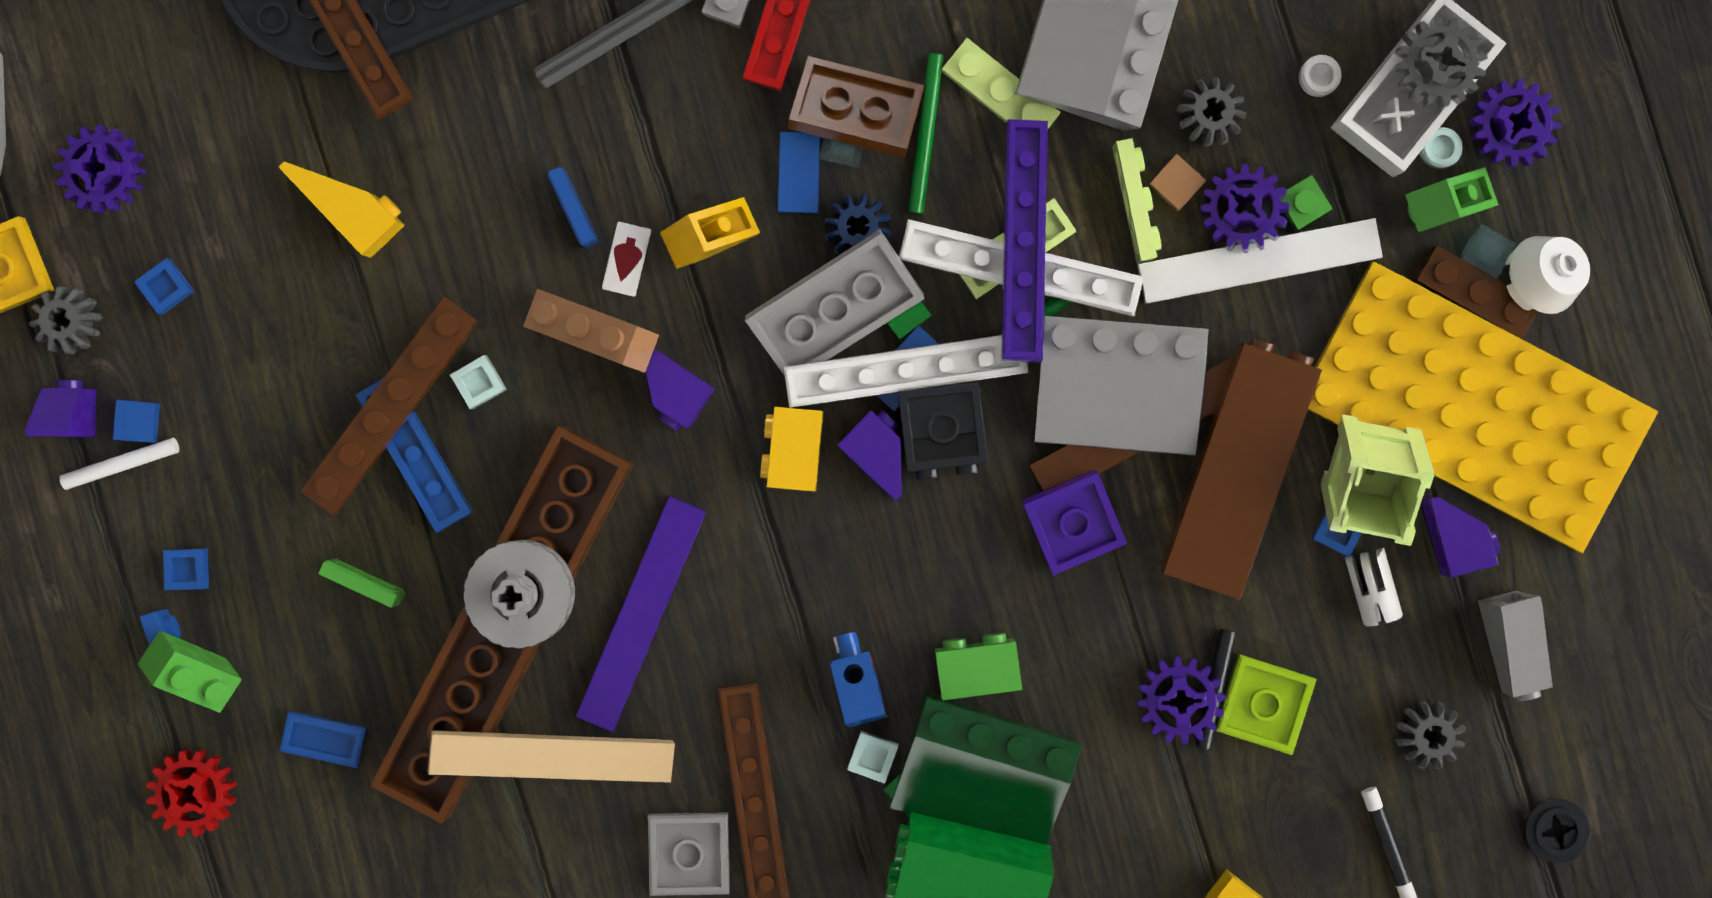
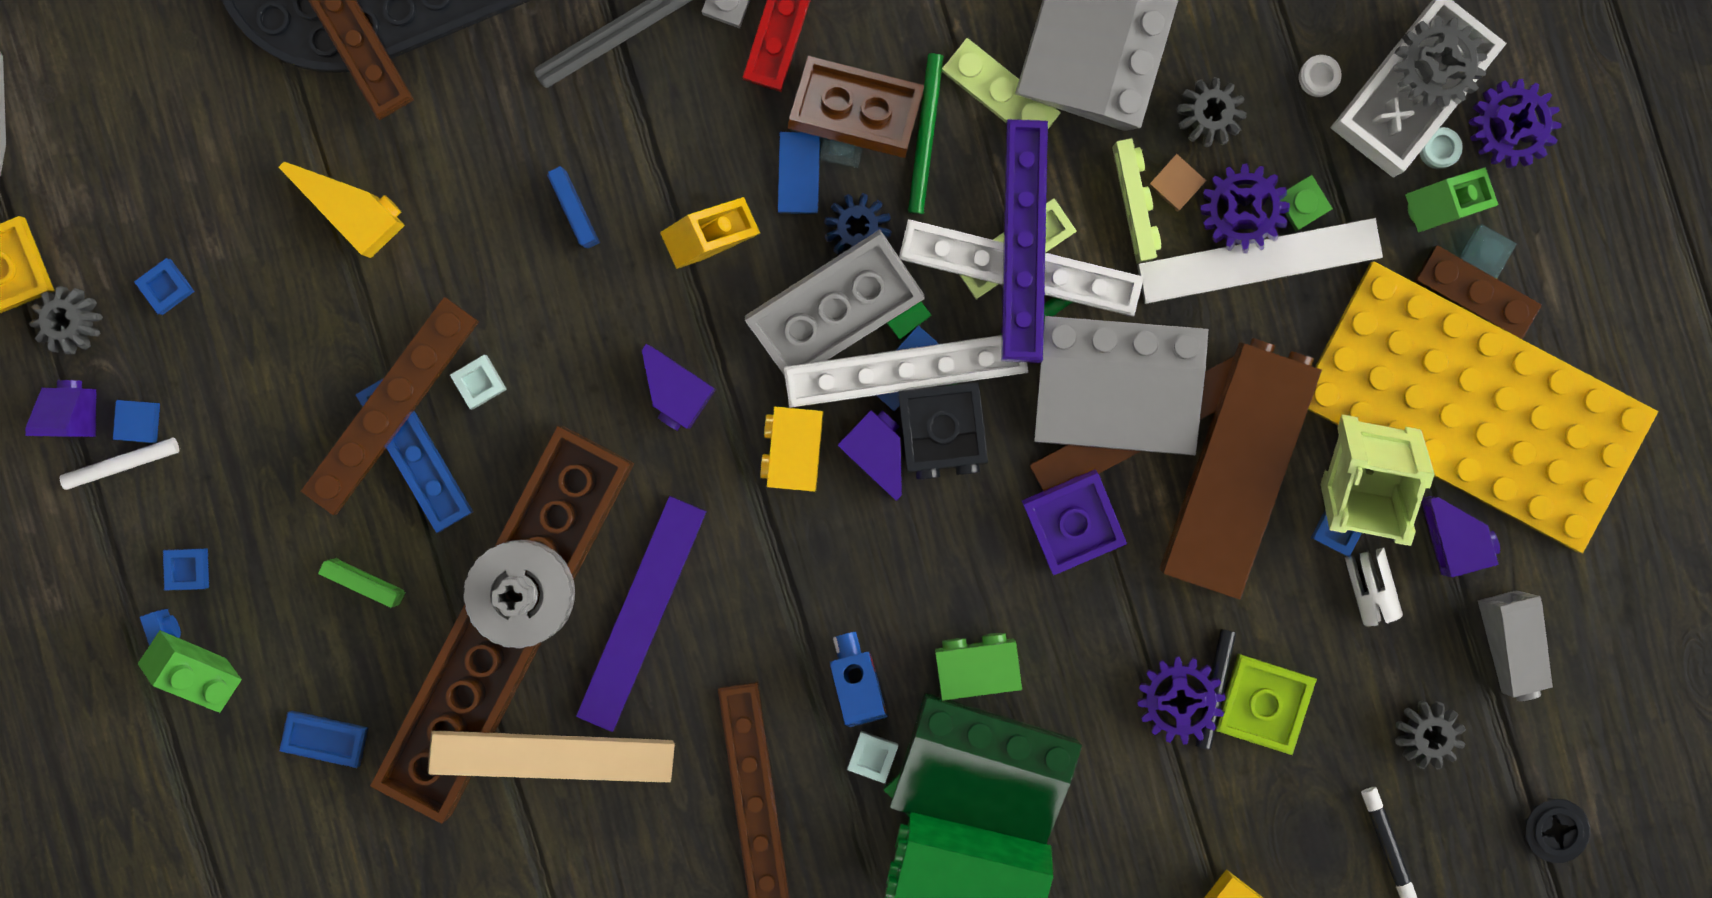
(99, 153): dark purple gear -> none
(180, 803): red gear -> none
(591, 330): medium nougat brick -> none
(626, 259): white sticker -> none
(689, 854): light grey tile -> none
(1547, 273): white cone -> none

